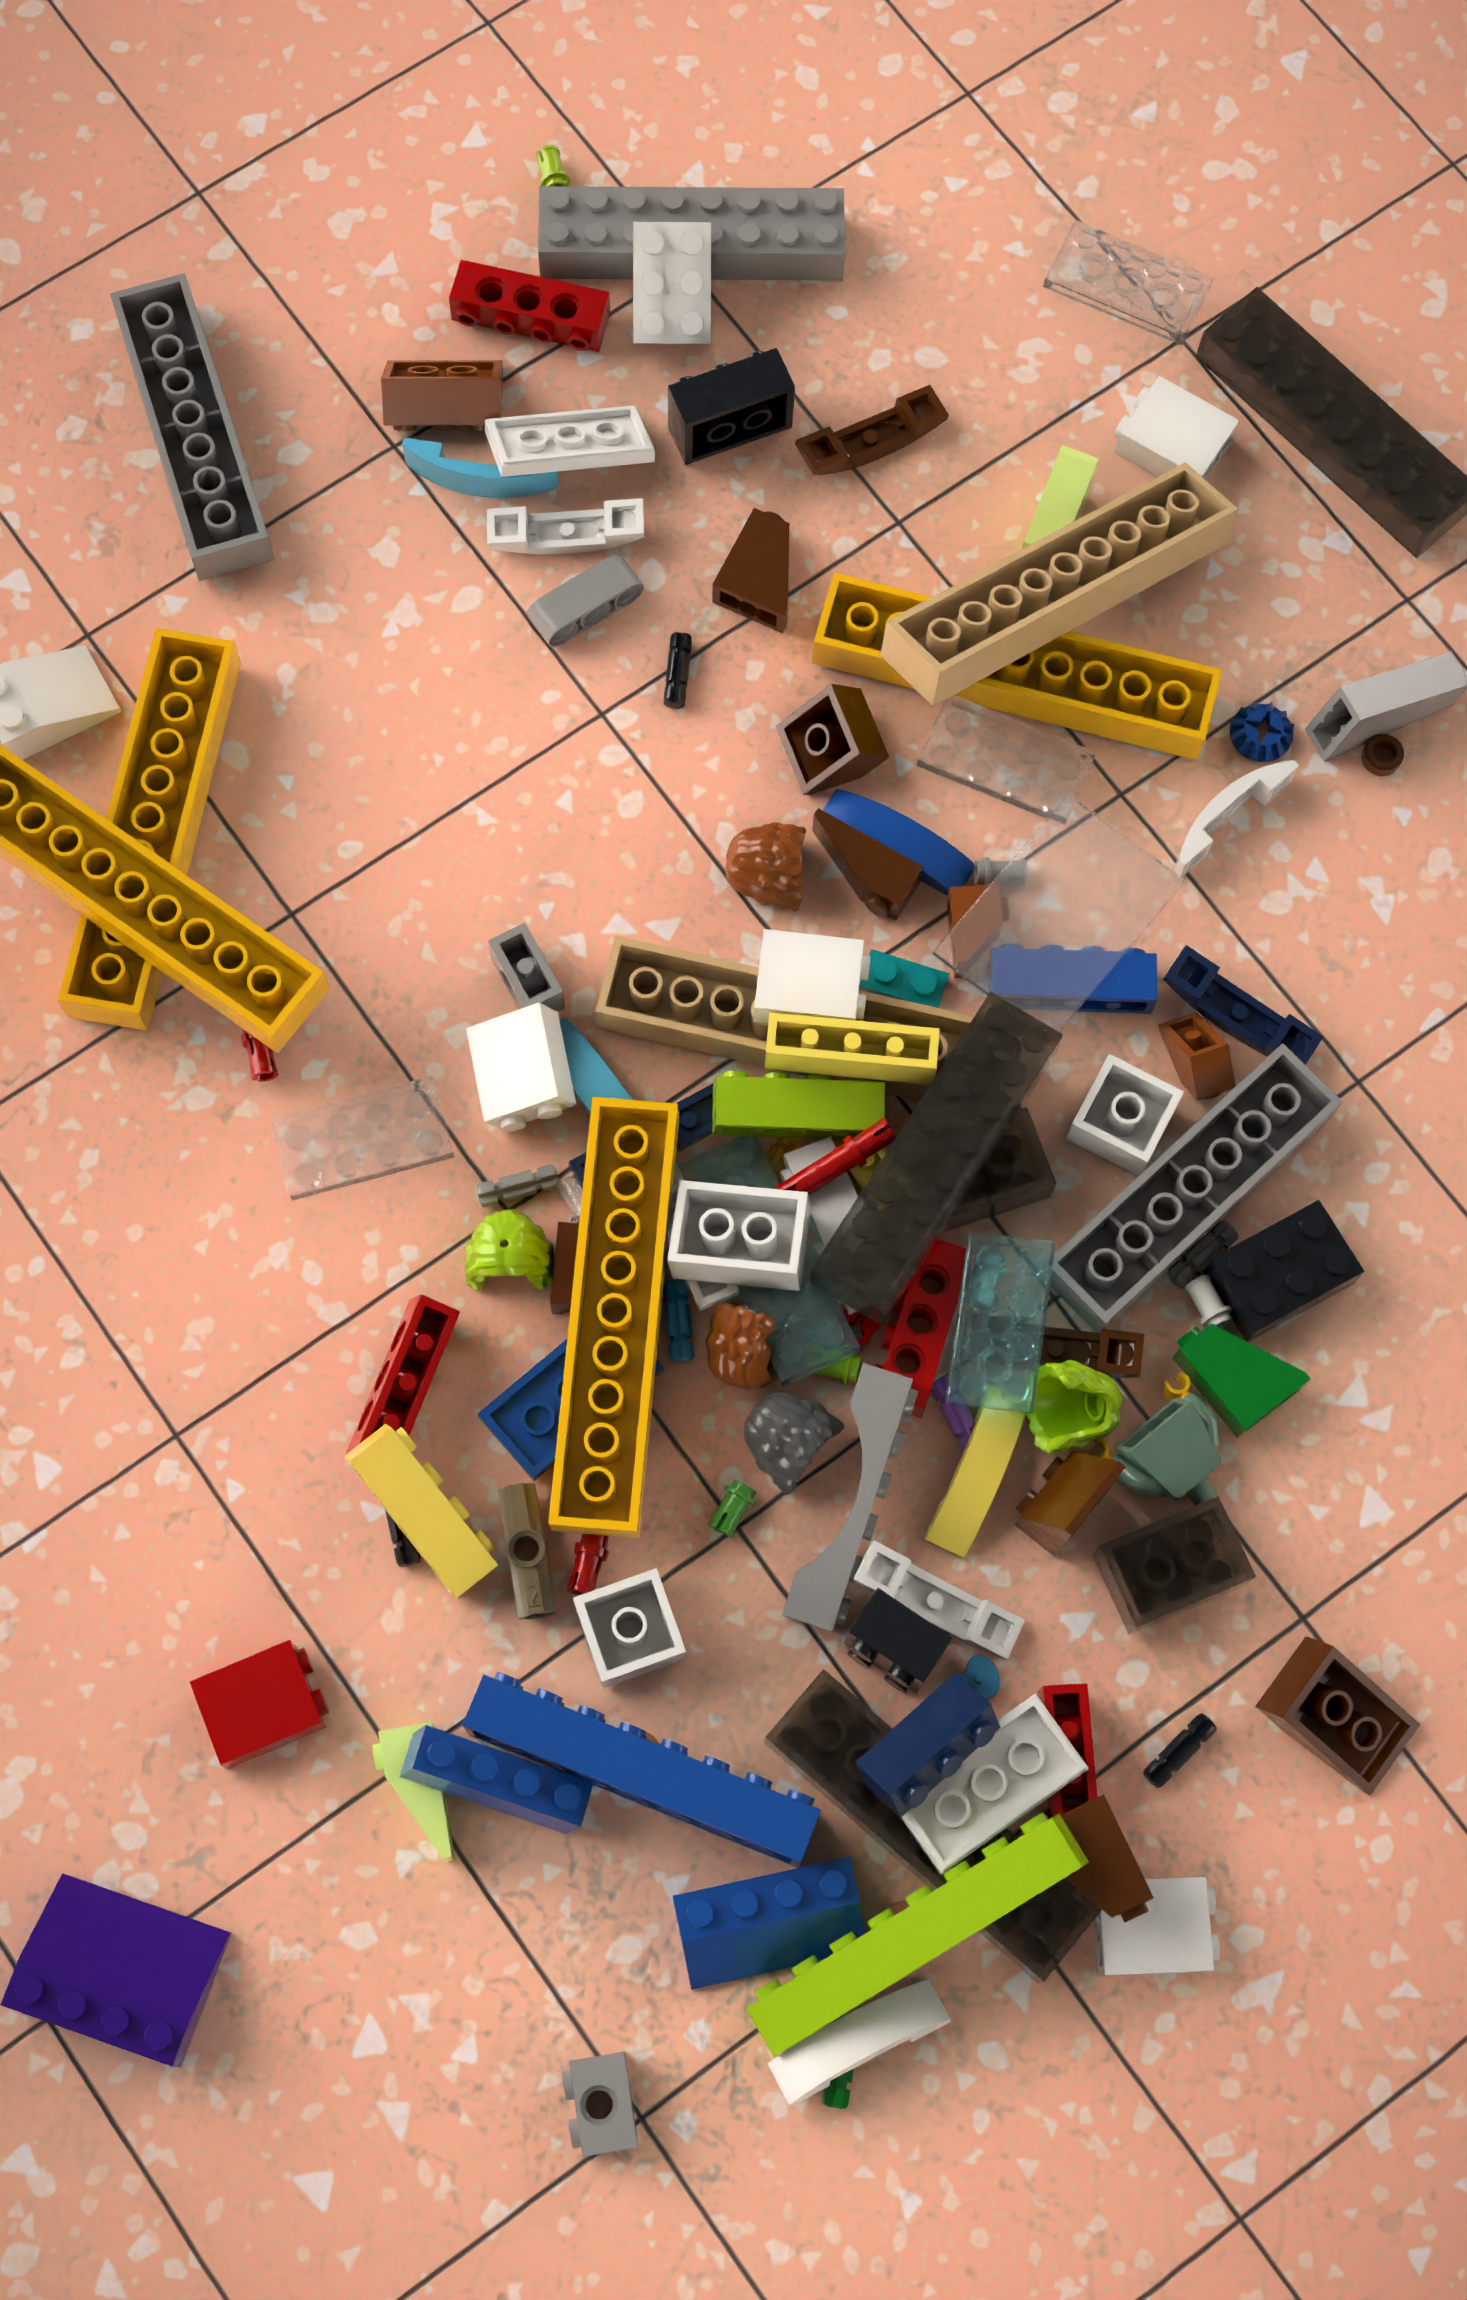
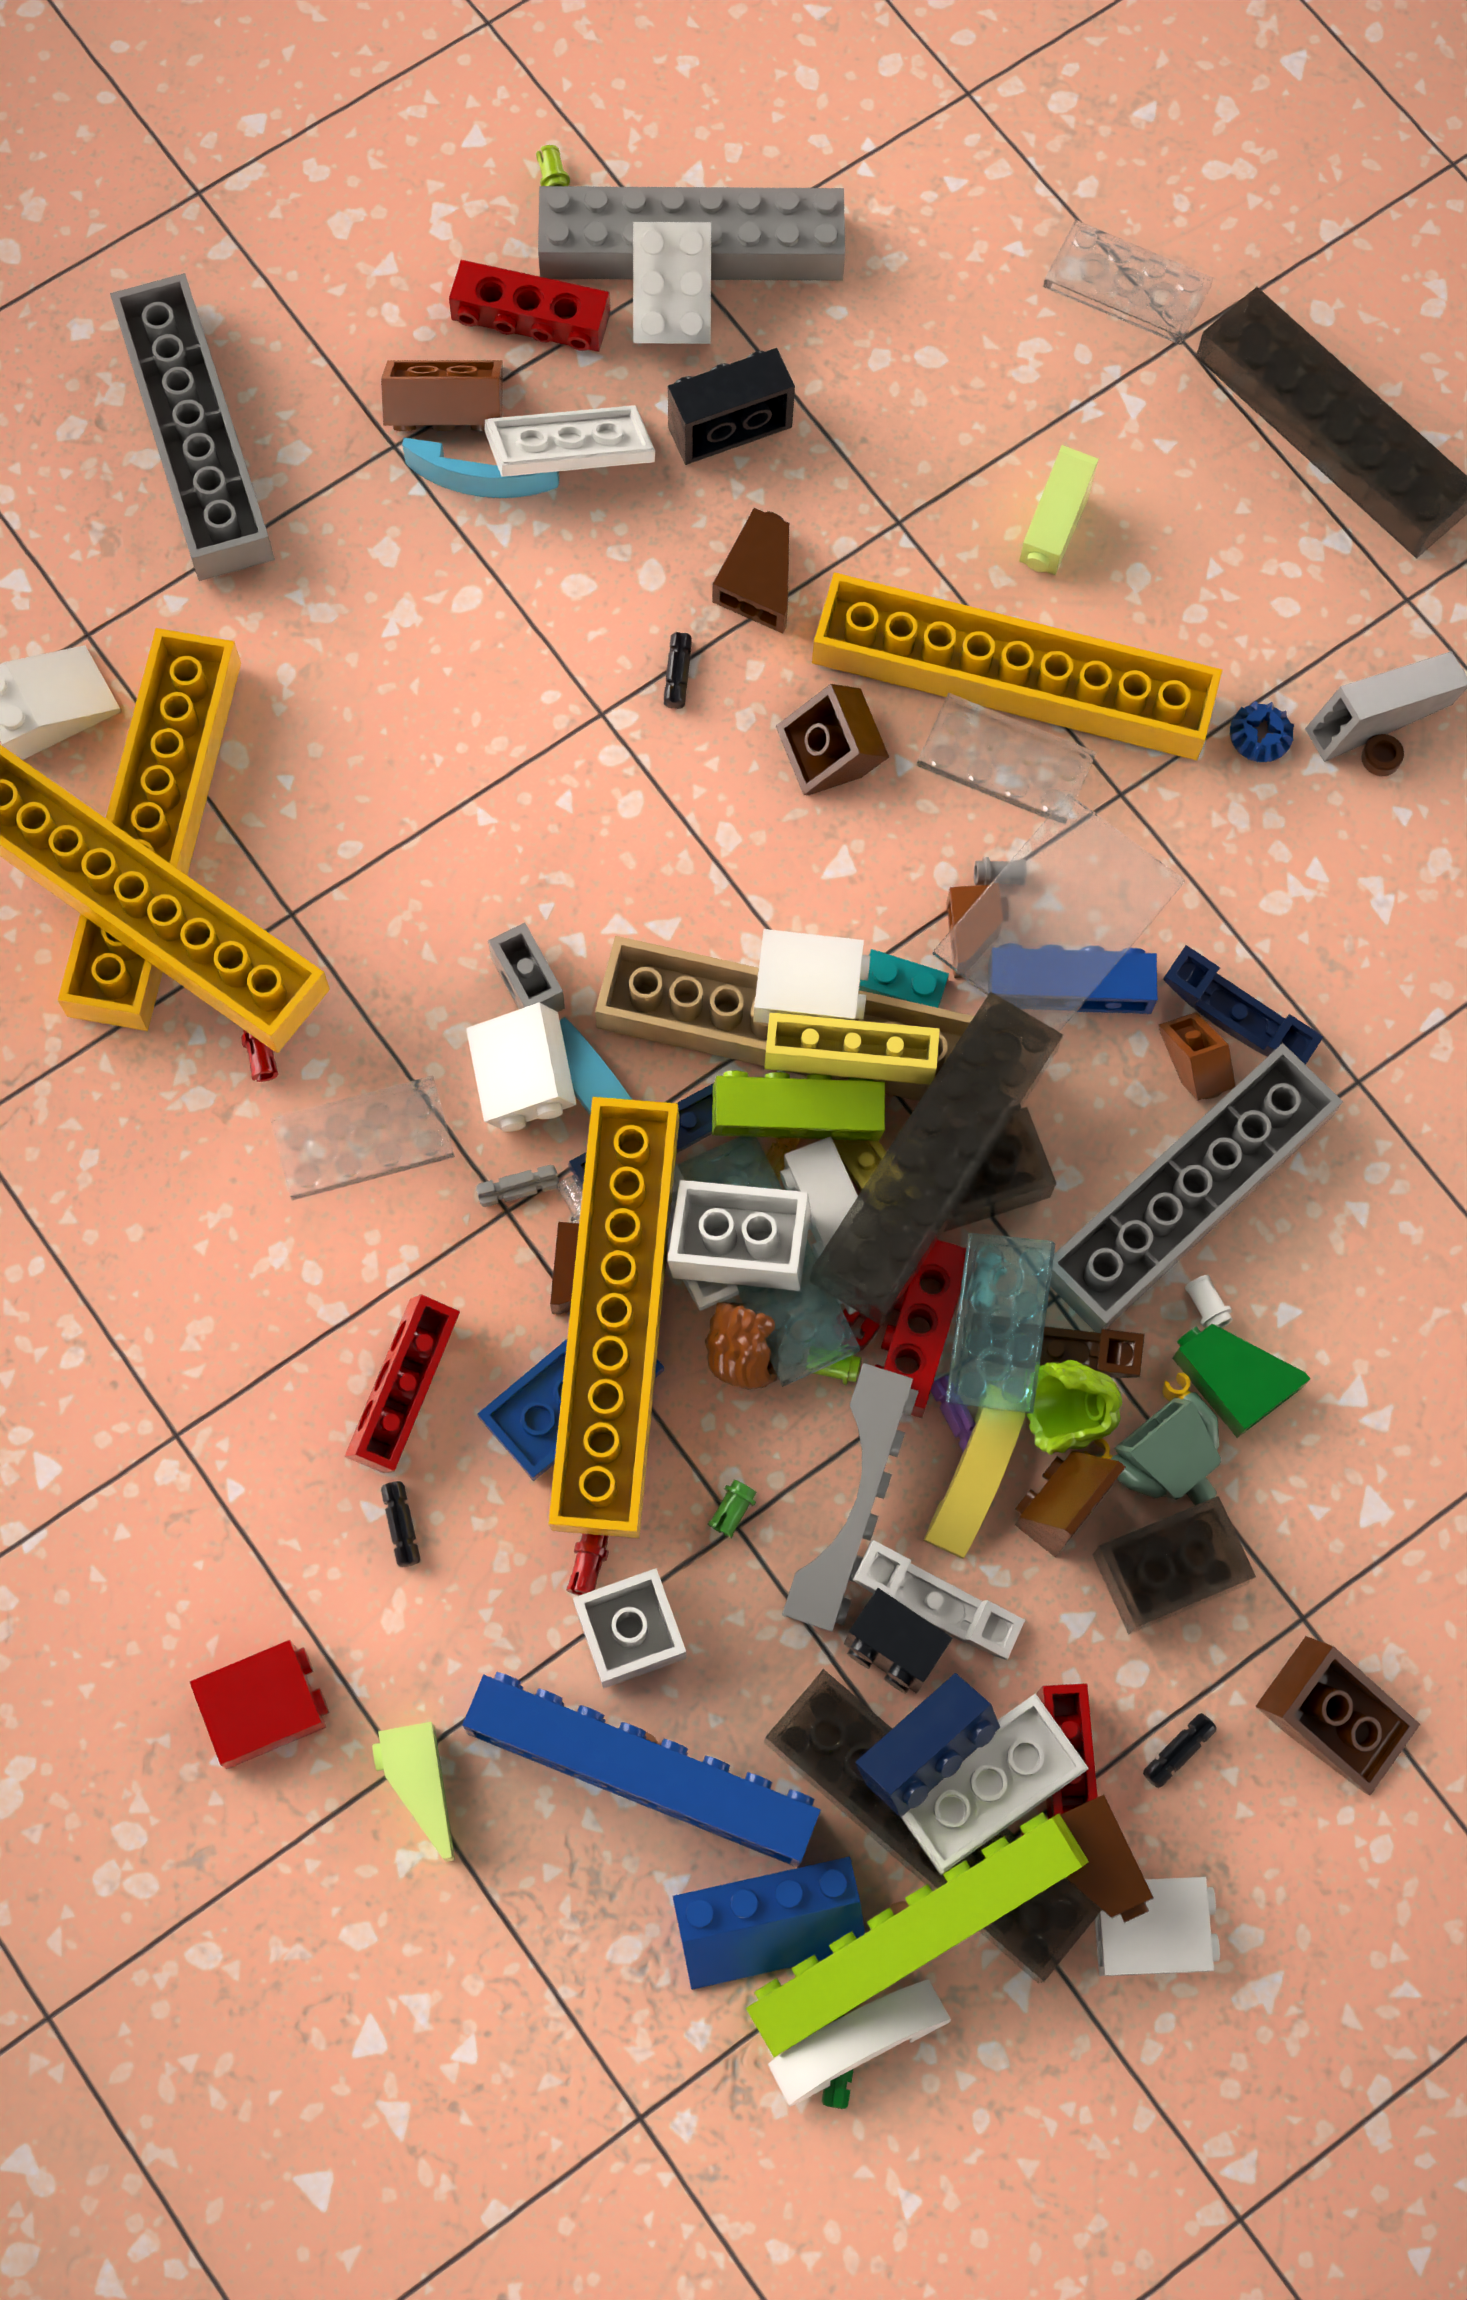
(117, 1970): dark purple slope -> none
(422, 1510): light yellow brick -> none
(496, 1779): blue brick -> none
(526, 1253): lime hair -> none
(529, 1578): dark tan piece -> none
(568, 531): white slope -> none
(585, 600): light grey beam -> none
(618, 2129): light grey brick -> none
(678, 1321): dark azure axle -> none
(768, 864): dark orange hair -> none
(787, 1435): dark grey hair -> none
(841, 1159): red pin -> none
(872, 869): reddish brown slope -> none
(873, 437): reddish brown slope -> none
(941, 862): blue slope -> none
(982, 1676): dark azure piece -> none
(1057, 583): tan brick -> none
(1124, 1115): white brick -> none
(1174, 429): white brick -> none
(1200, 1254): dark grey axle -> none
(1260, 783): white slope -> none
(1283, 1270): black brick -> none

